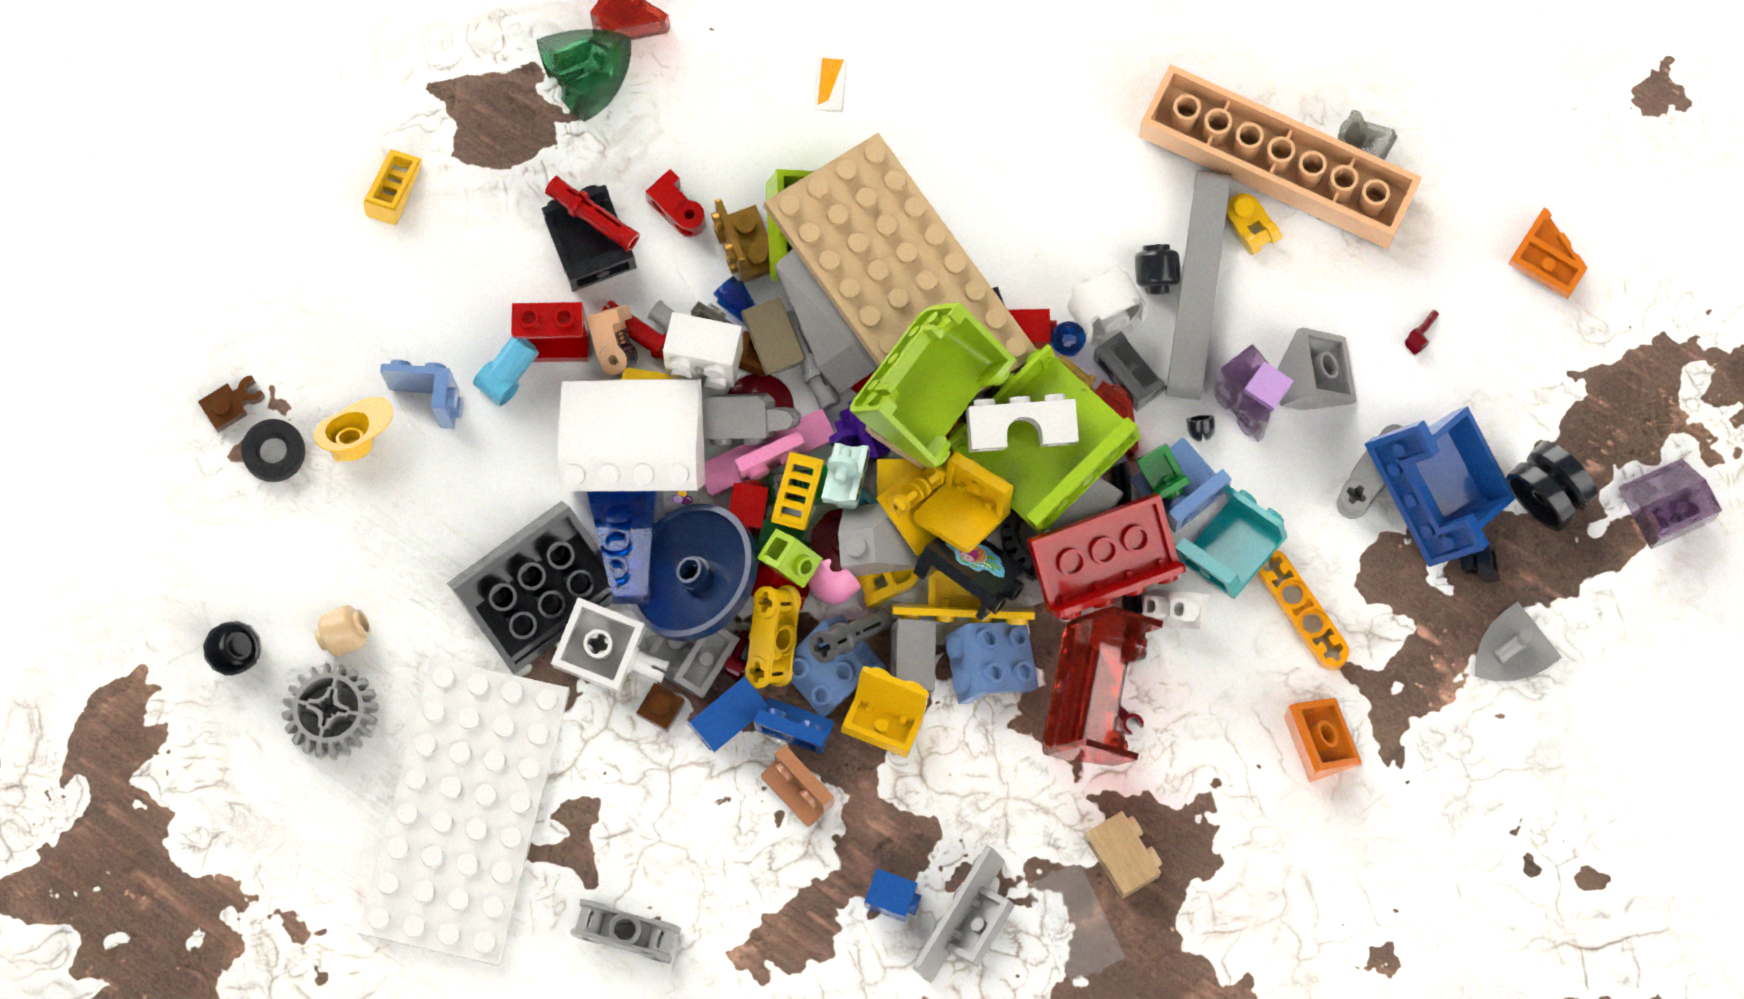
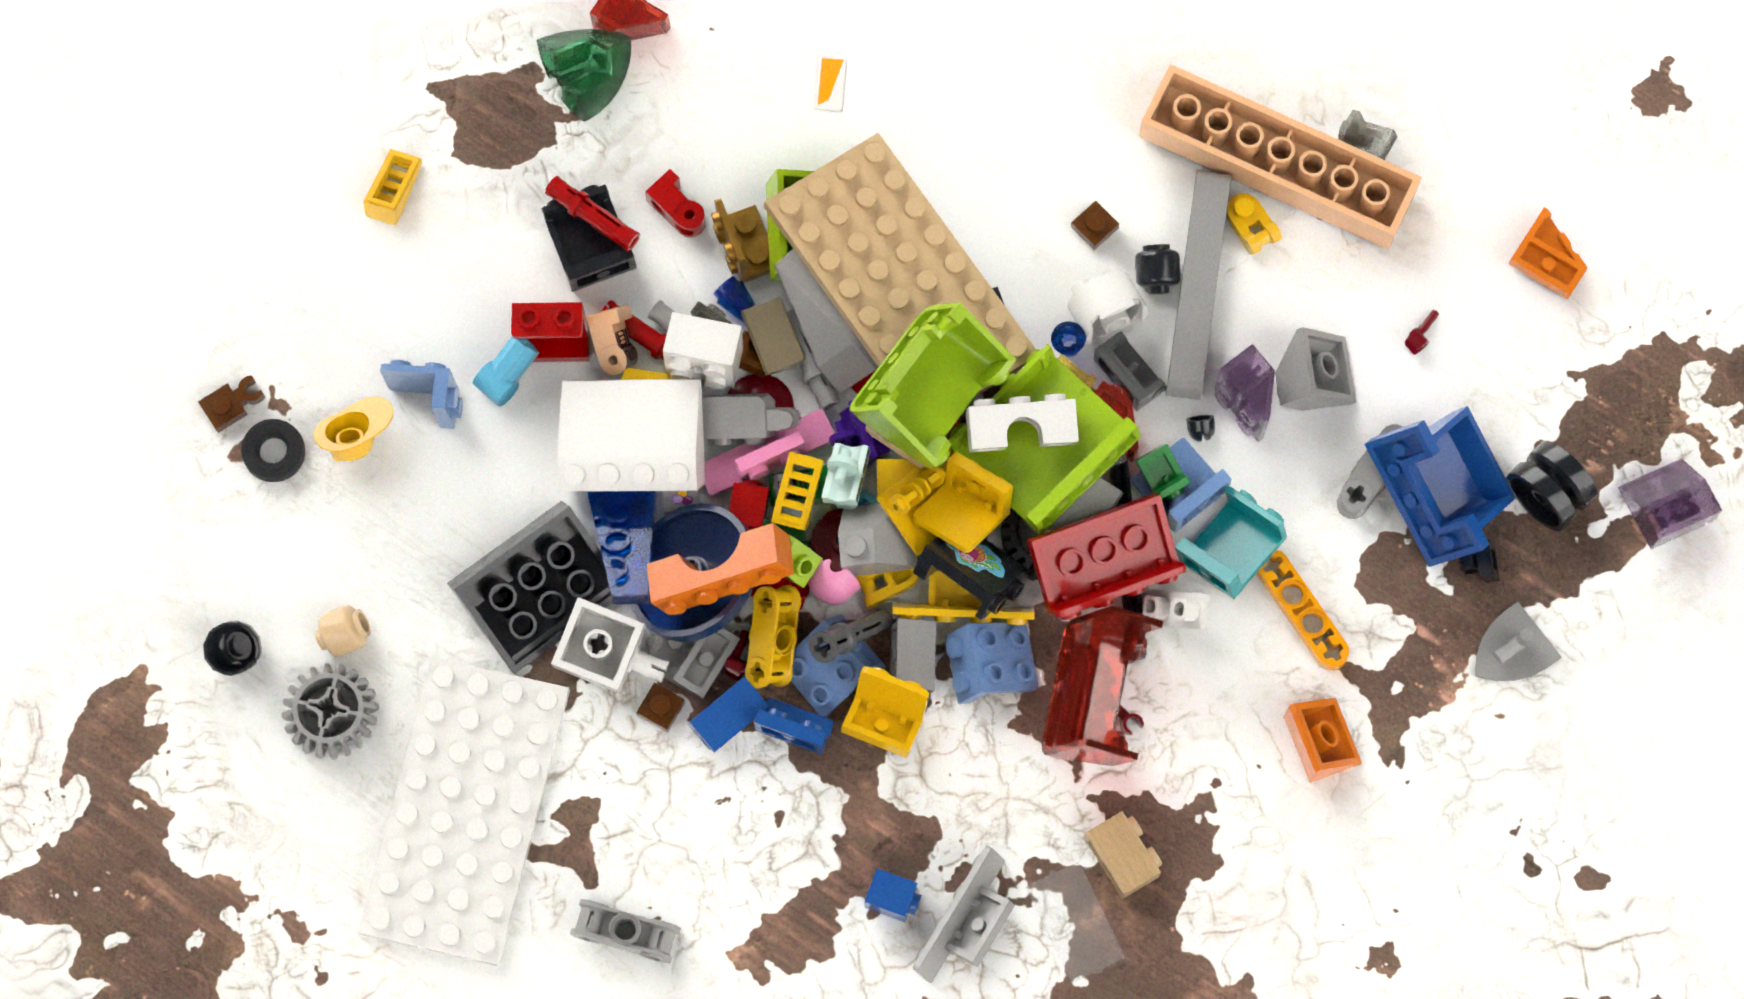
(759, 559): none -> arch
(797, 787): nougat bracket -> none
(1035, 324): red brick -> none
(1094, 225): none -> reddish brown plate
(1268, 386): lavender tile -> none

